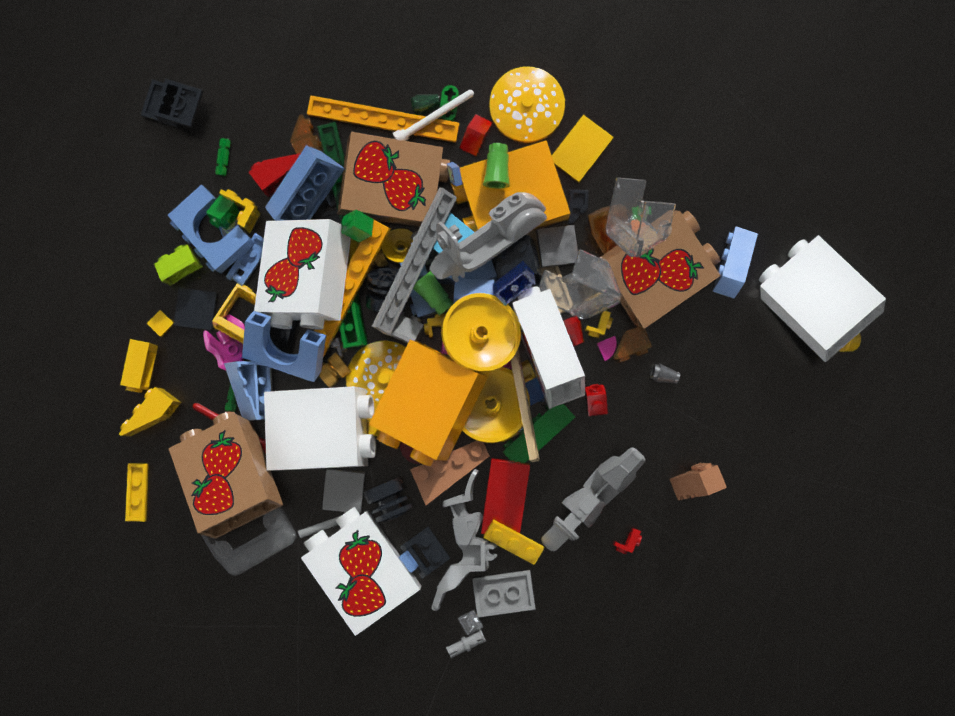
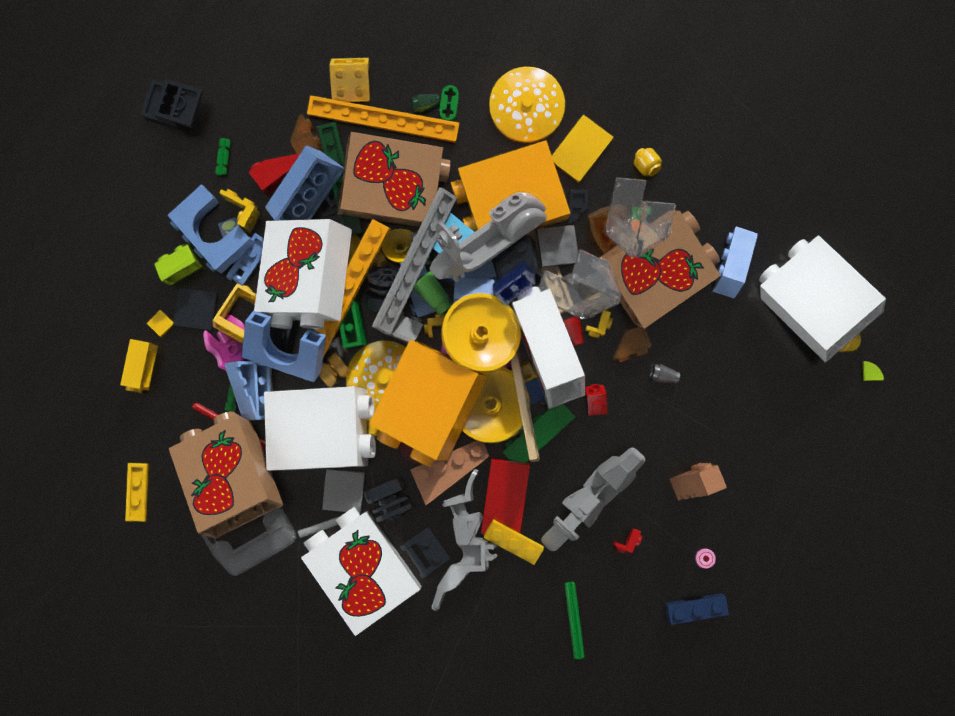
(155, 408): yellow slope -> none
(222, 213): green brick -> none
(350, 79): none -> yellow bracket
(357, 226): green brick -> none
(404, 134): white piece -> none
(408, 561): medium blue tile -> none
(454, 174): medium blue tile -> none
(466, 644): light grey pin -> none
(470, 622): clear tile -> none
(475, 135): red slope -> none
(497, 167): bright green plant -> none
(503, 593): light grey plate -> none
(574, 620): none -> green axle
(607, 347): dark pink tile -> none
(647, 161): none -> yellow head
(698, 609): none -> dark blue arch
(705, 558): none -> bright pink tile
(871, 372): none -> lime tile

